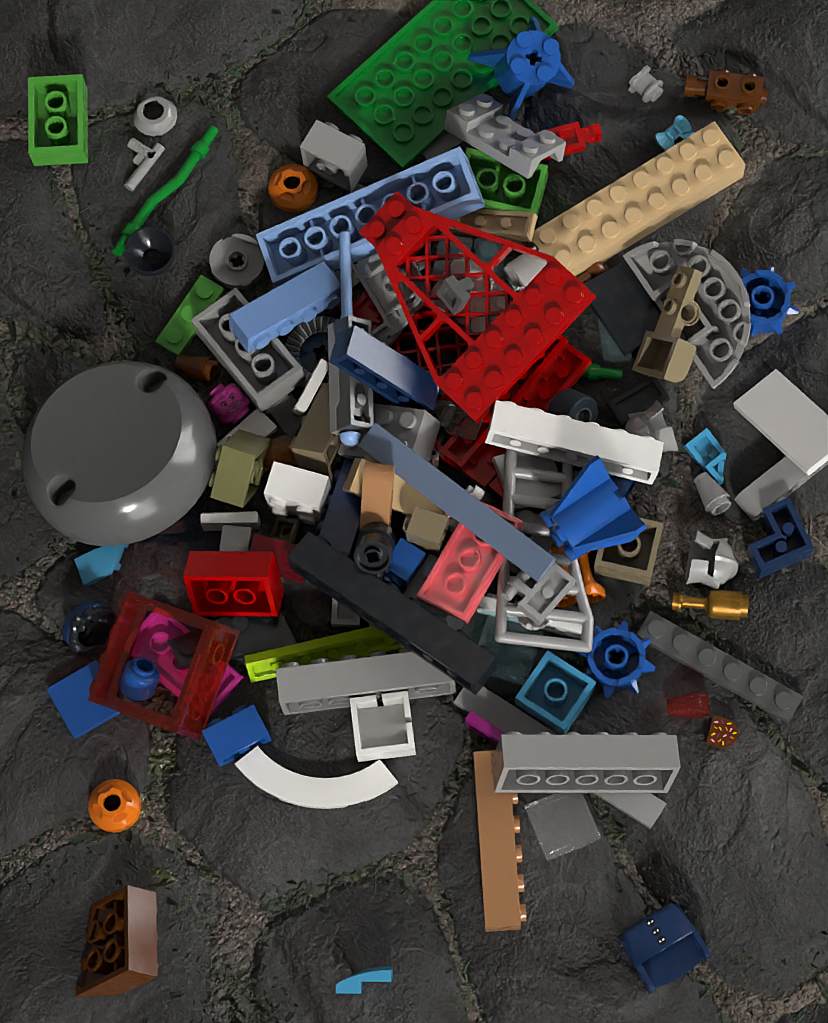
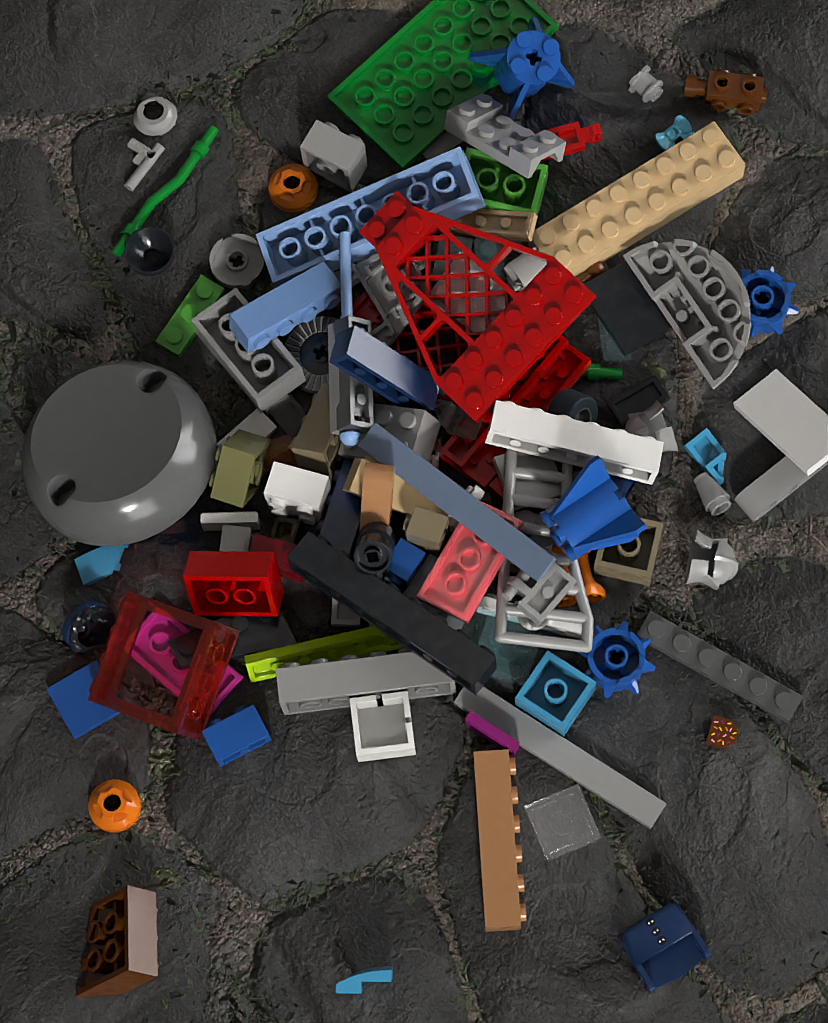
(57, 120): bright green brick -> none
(139, 679): blue head -> none
(197, 367): reddish brown cone -> none
(229, 403): dark pink head -> none
(311, 387): white tile -> none
(312, 791): white tile -> none
(455, 293): dark grey tile -> none
(585, 763): light grey brick -> none
(662, 351): dark tan plate -> none
(689, 705): clear red cone -> none
(718, 604): pearl gold piece -> none
(786, 541): dark blue brick -> none

